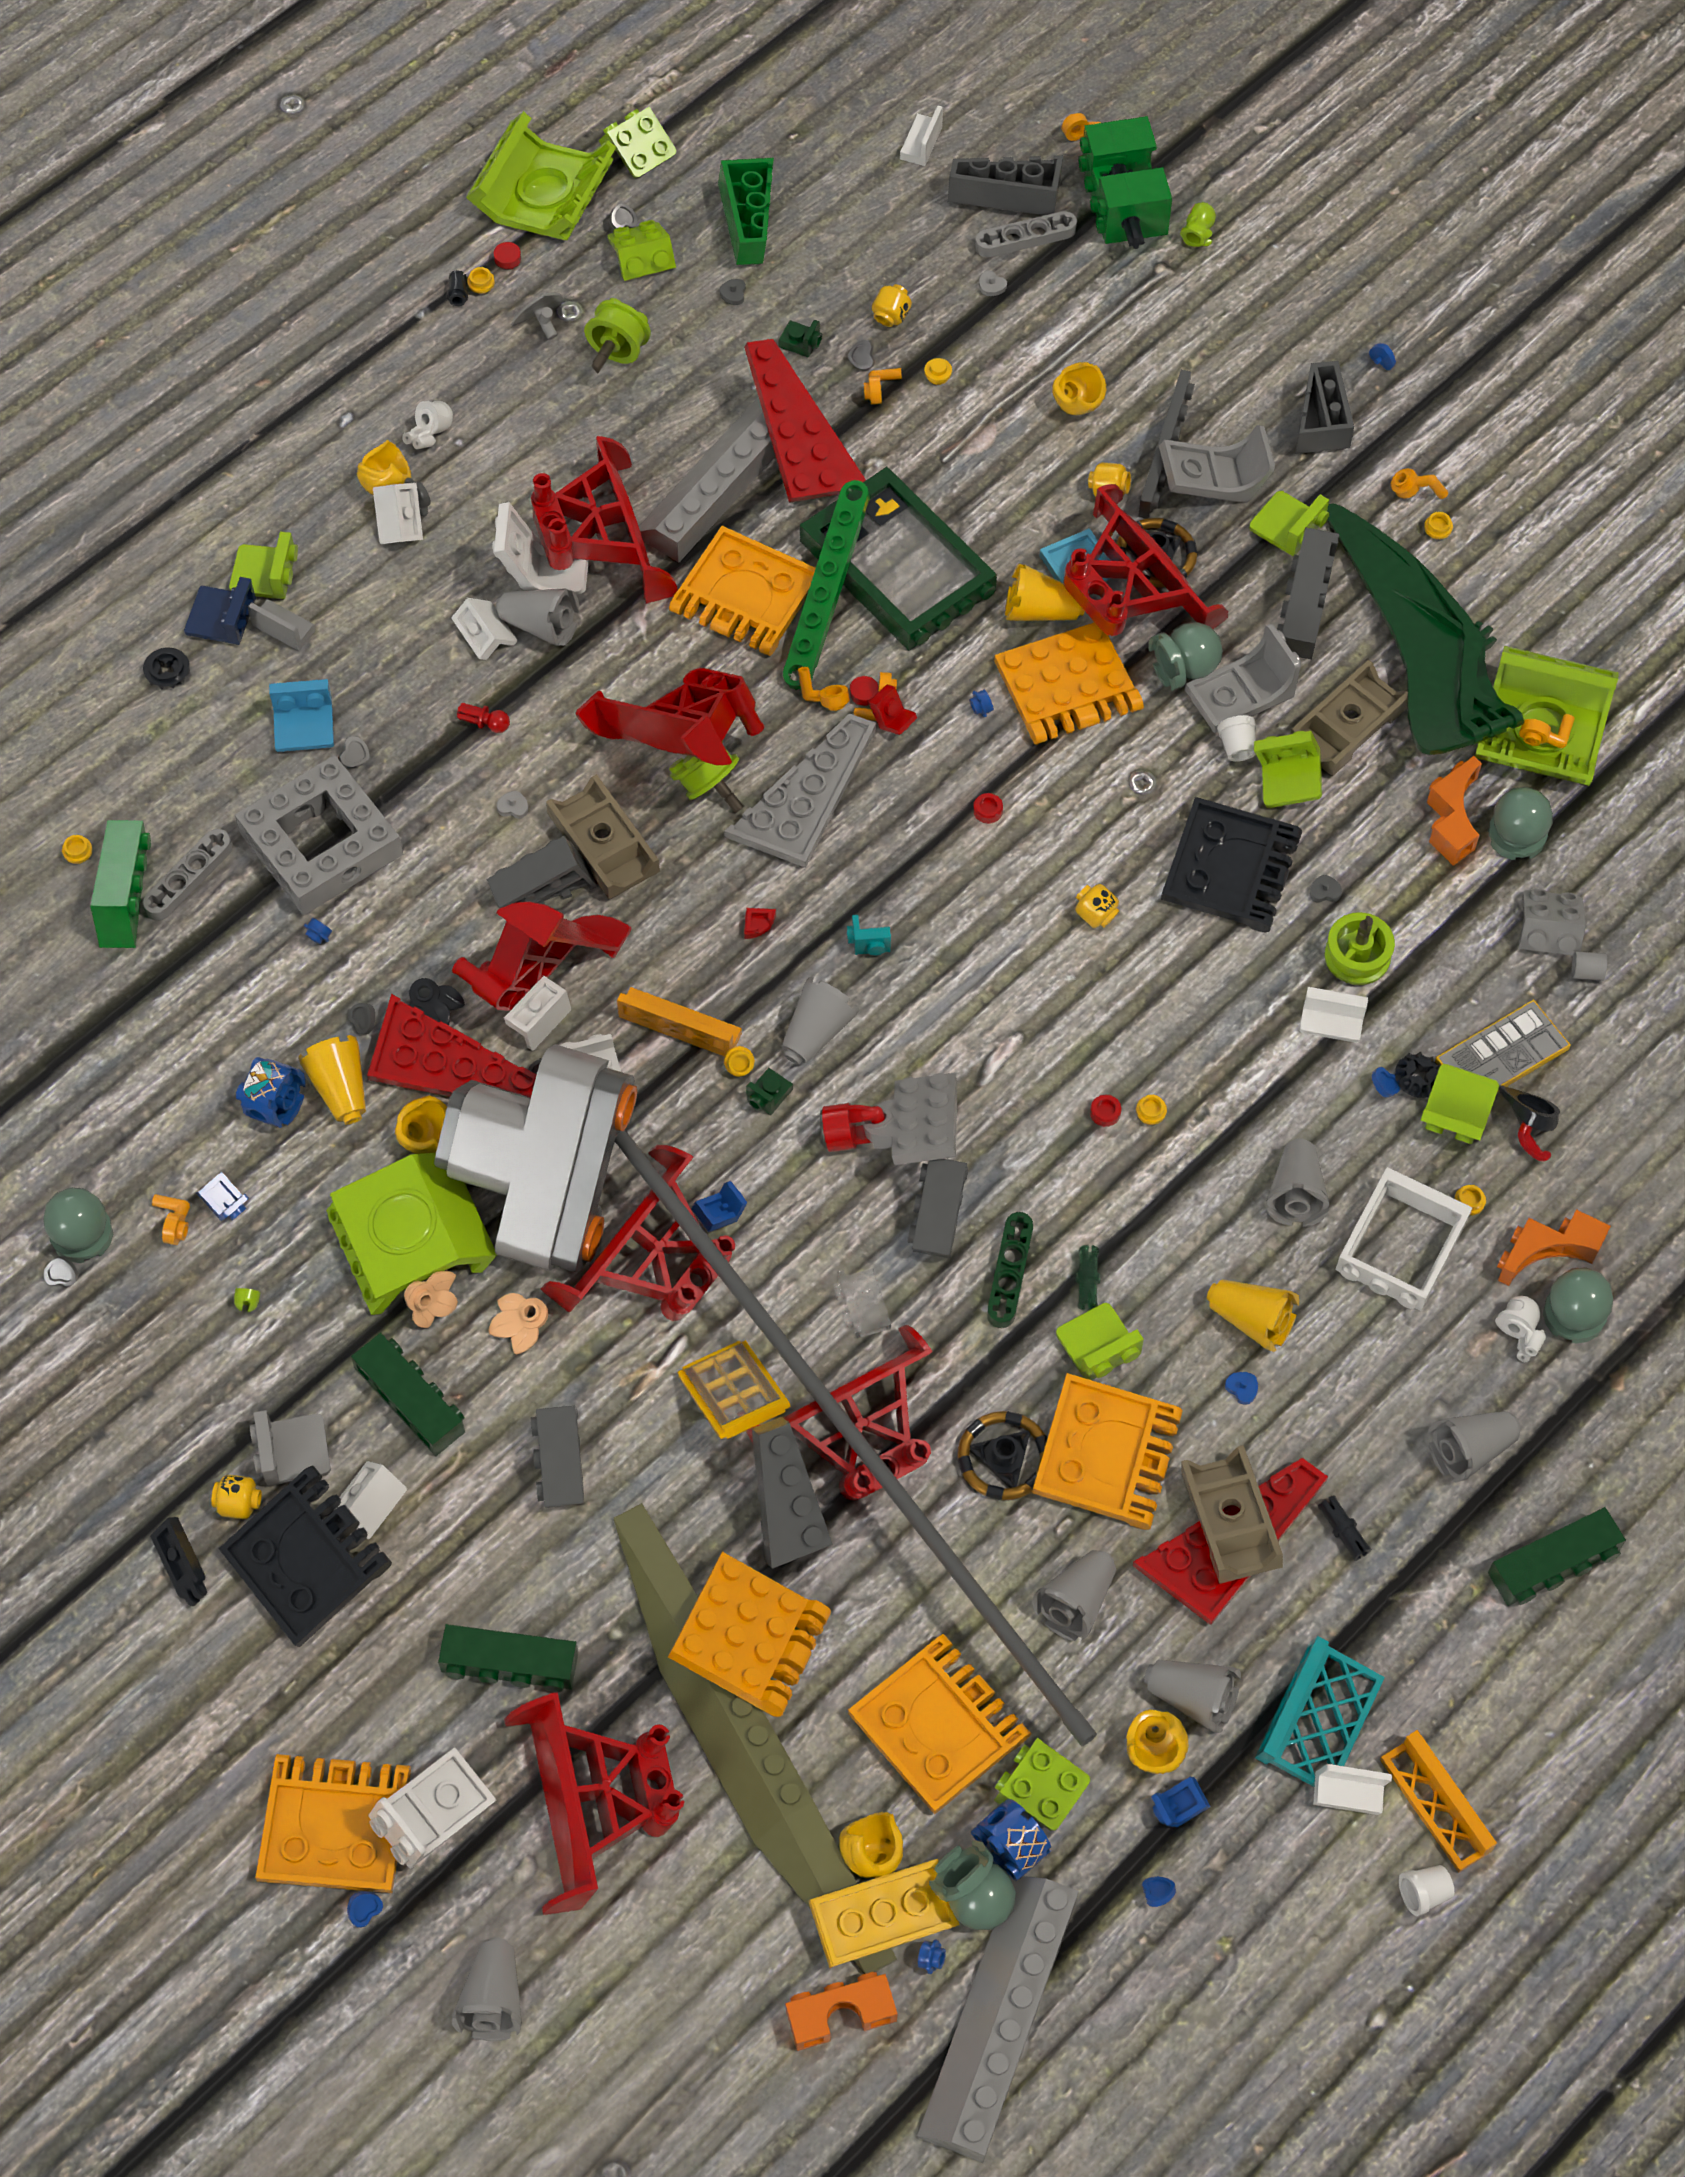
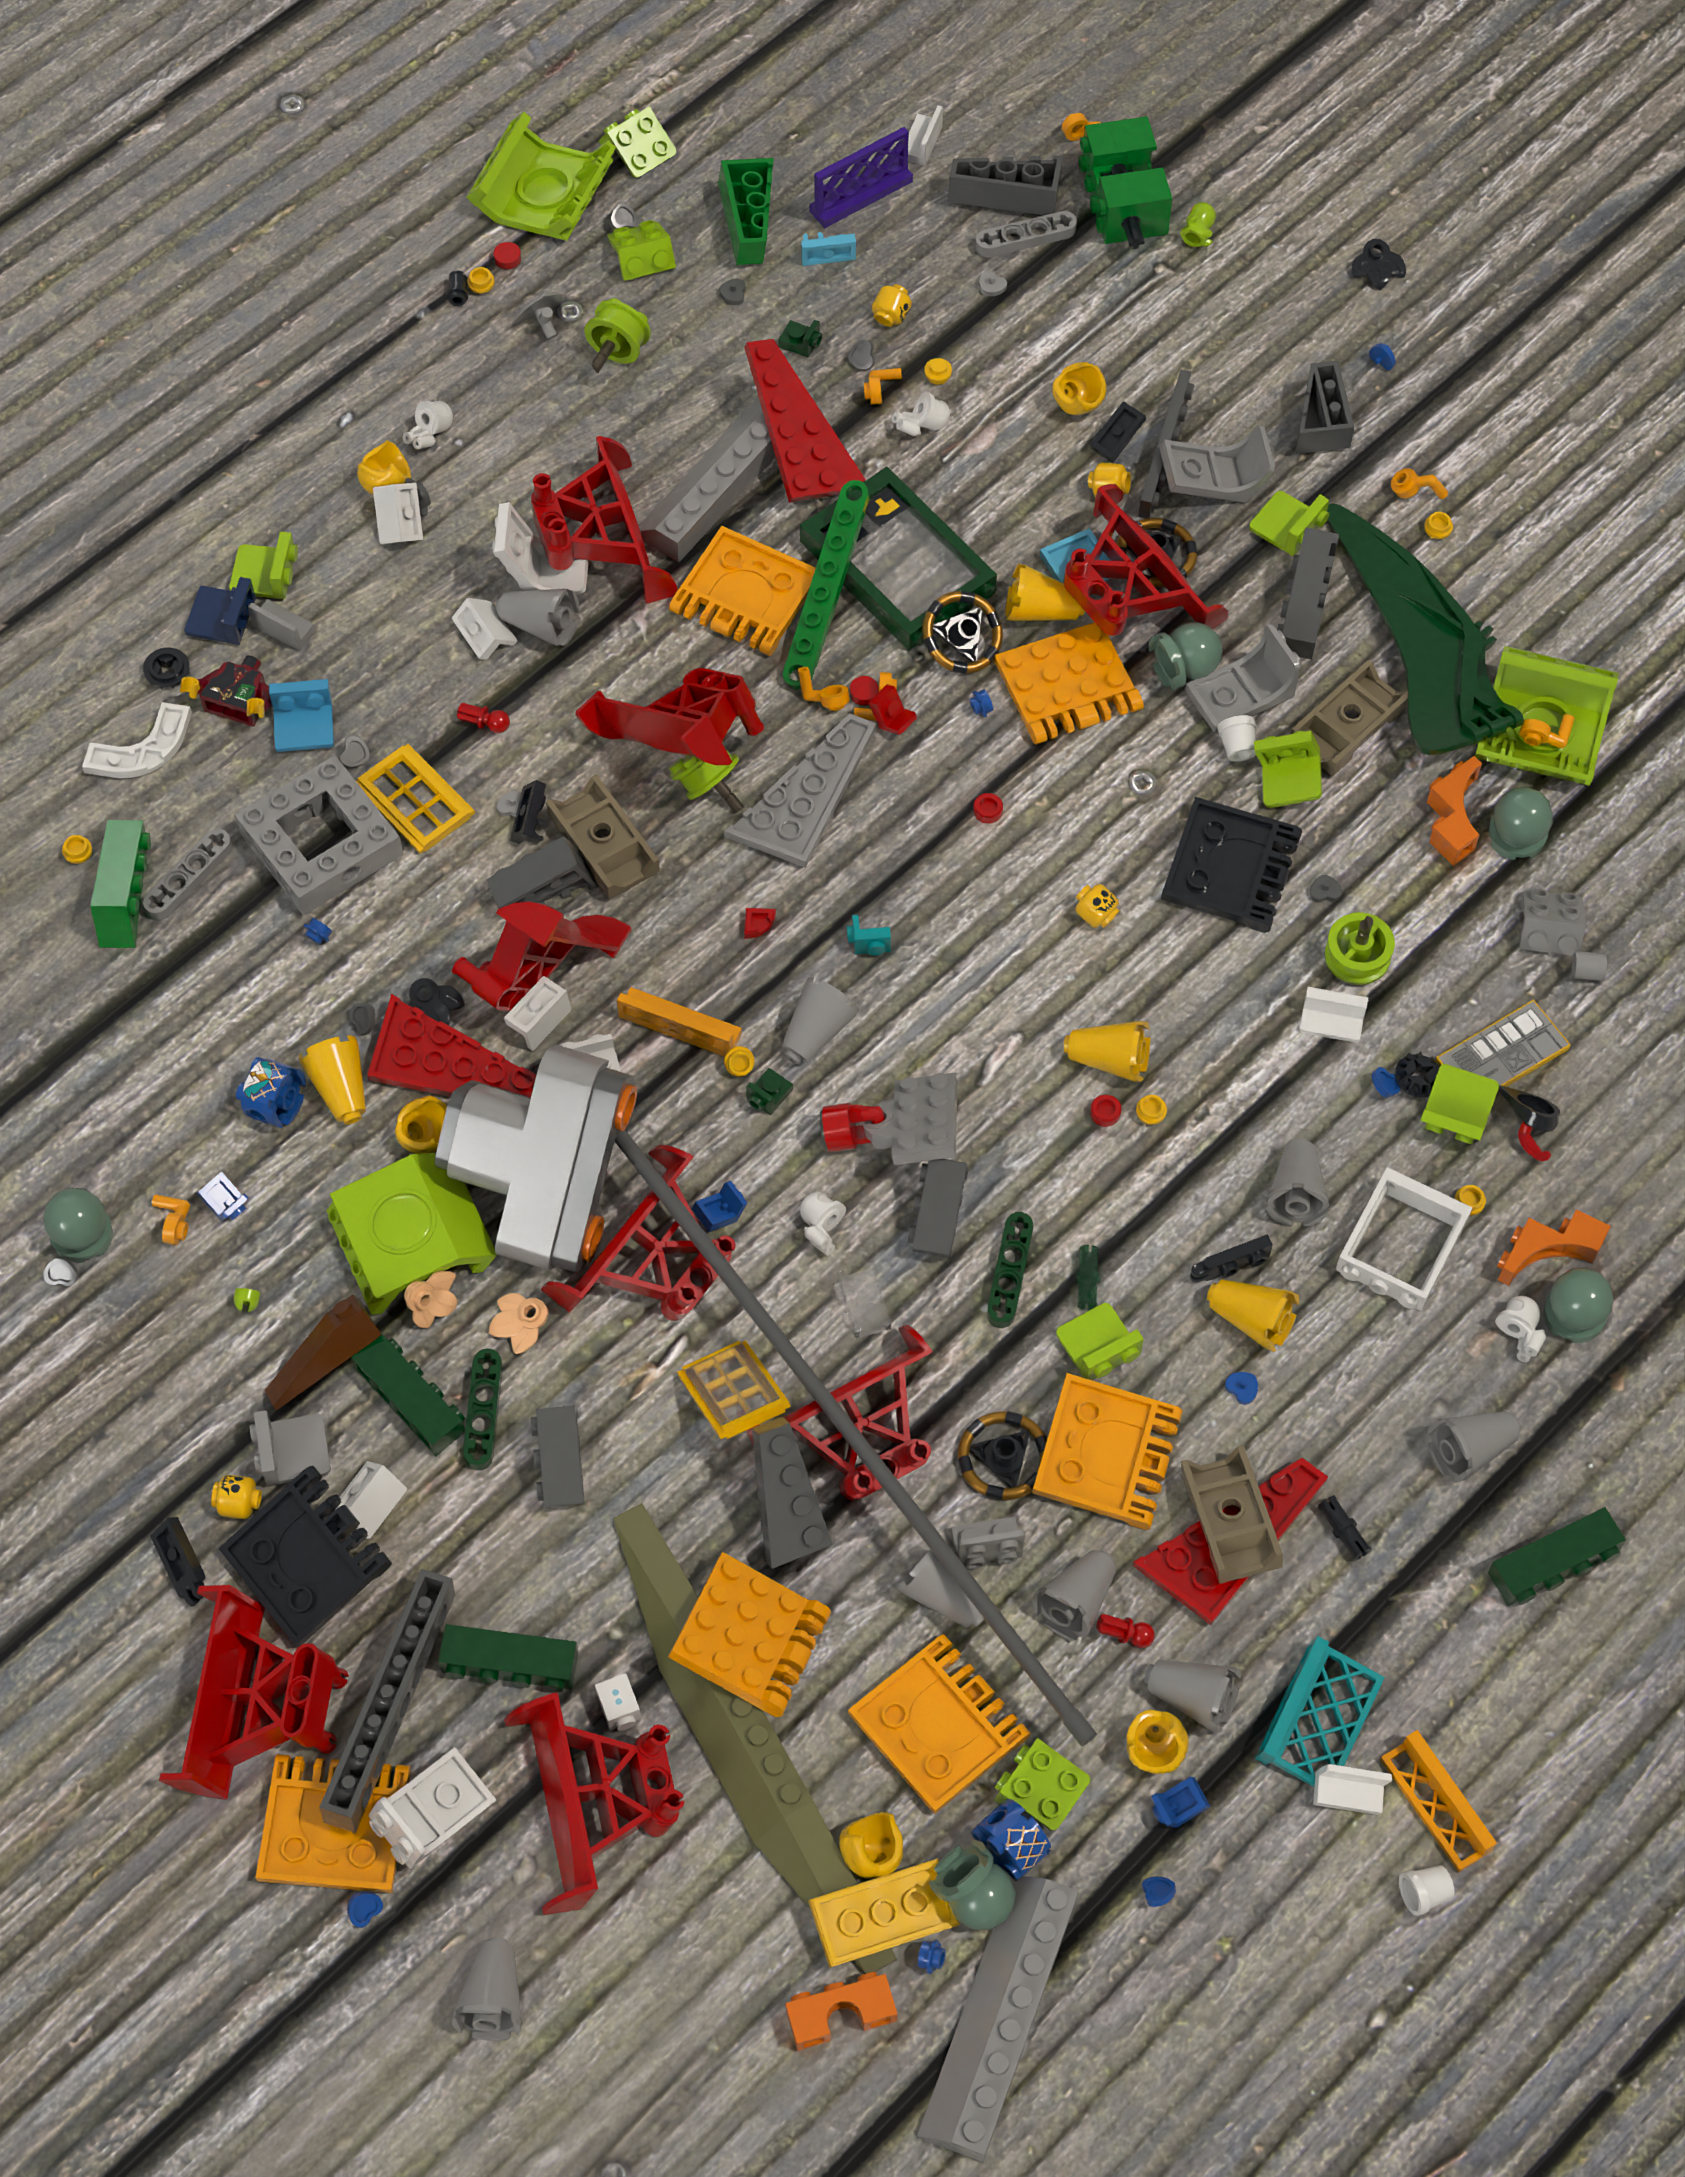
(145, 756): none -> white plate
(225, 1691): none -> red piece
(232, 691): none -> torso
(332, 1342): none -> reddish brown wedge
(387, 1701): none -> dark grey brick
(415, 798): none -> yellow piece
(485, 1409): none -> dark green beam
(530, 803): none -> black plate
(618, 1703): none -> white brick
(821, 1216): none -> white piece
(828, 250): none -> medium azure plate
(874, 182): none -> dark purple fence
(927, 413): none -> white piece
(935, 1588): none -> light grey cone
(962, 632): none -> black piece
(988, 1542): none -> light grey bracket
(1111, 1048): none -> yellow cone
(1118, 432): none -> black plate
(1139, 1634): none -> red axle
(1232, 1260): none -> black hinge
(1378, 266): none -> black plate

